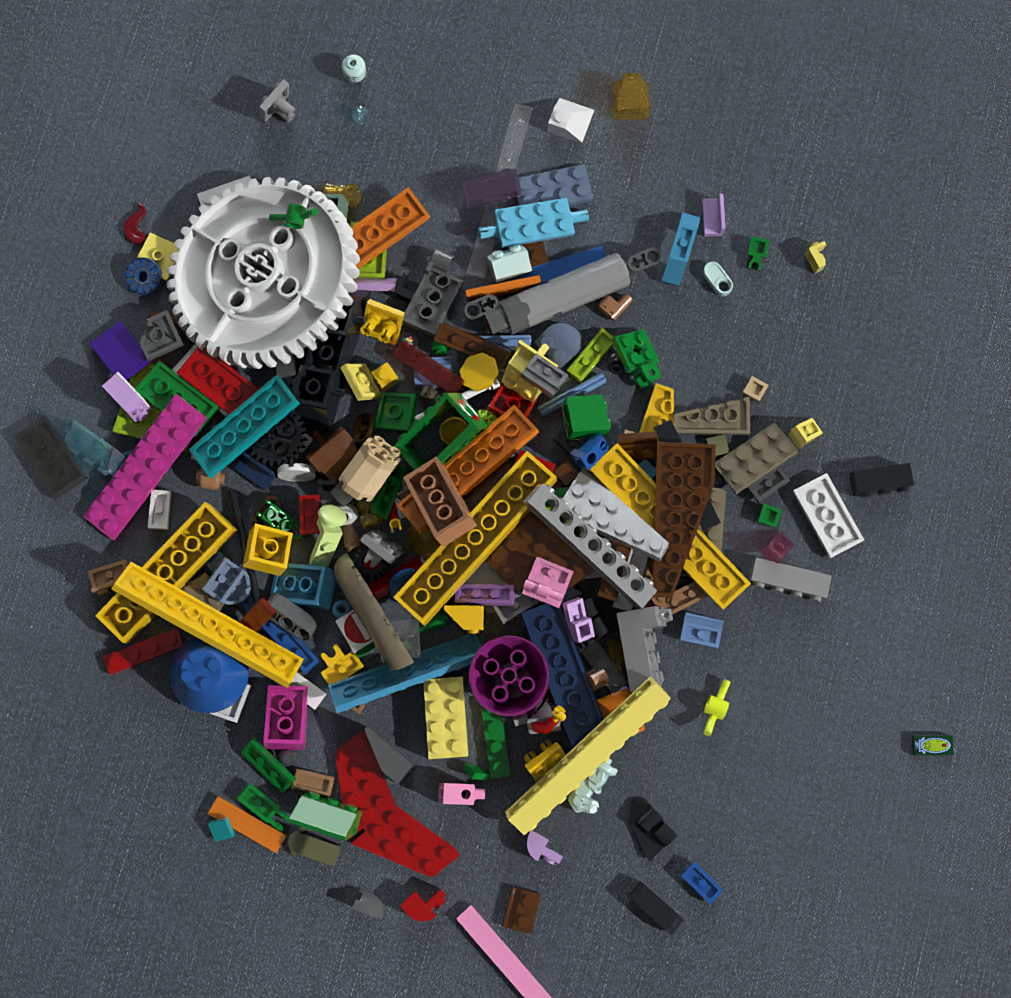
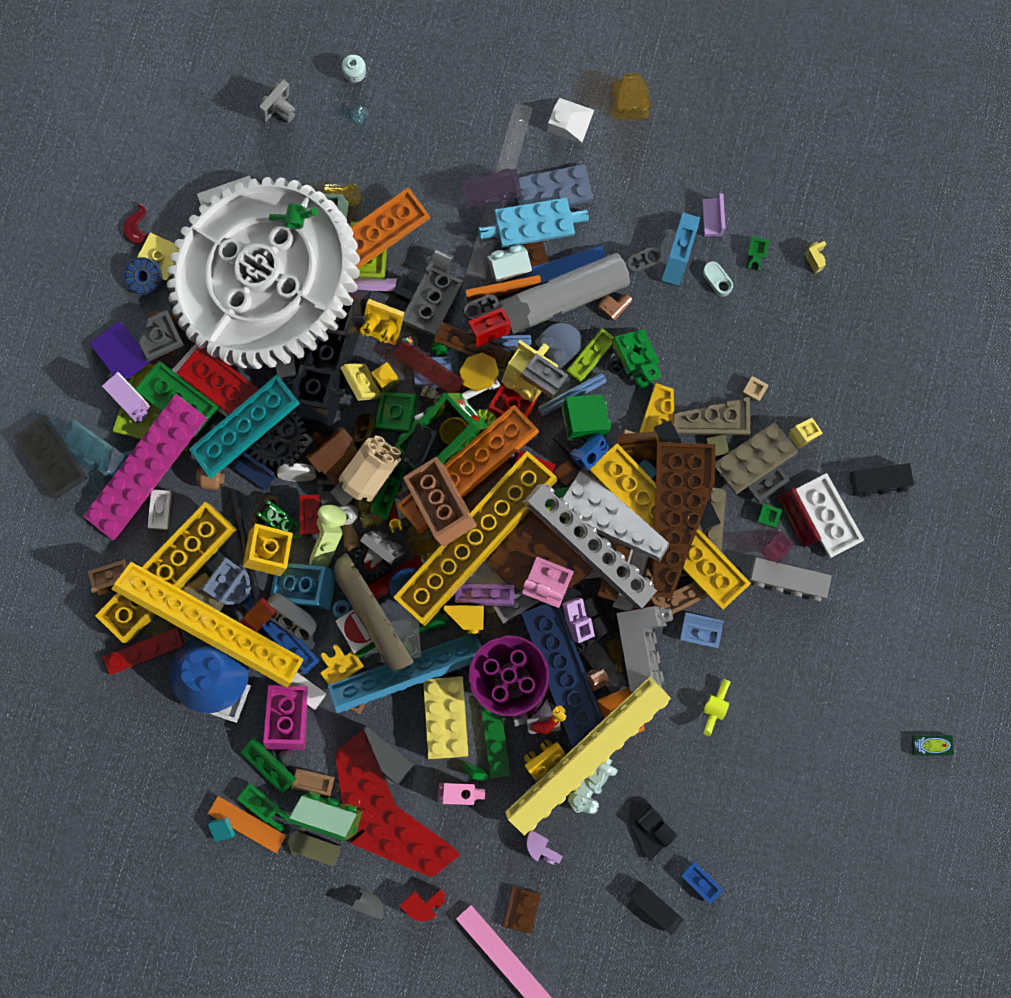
(419, 445): none -> black hinge
(490, 326): none -> red panel
(799, 517): none -> dark red tile

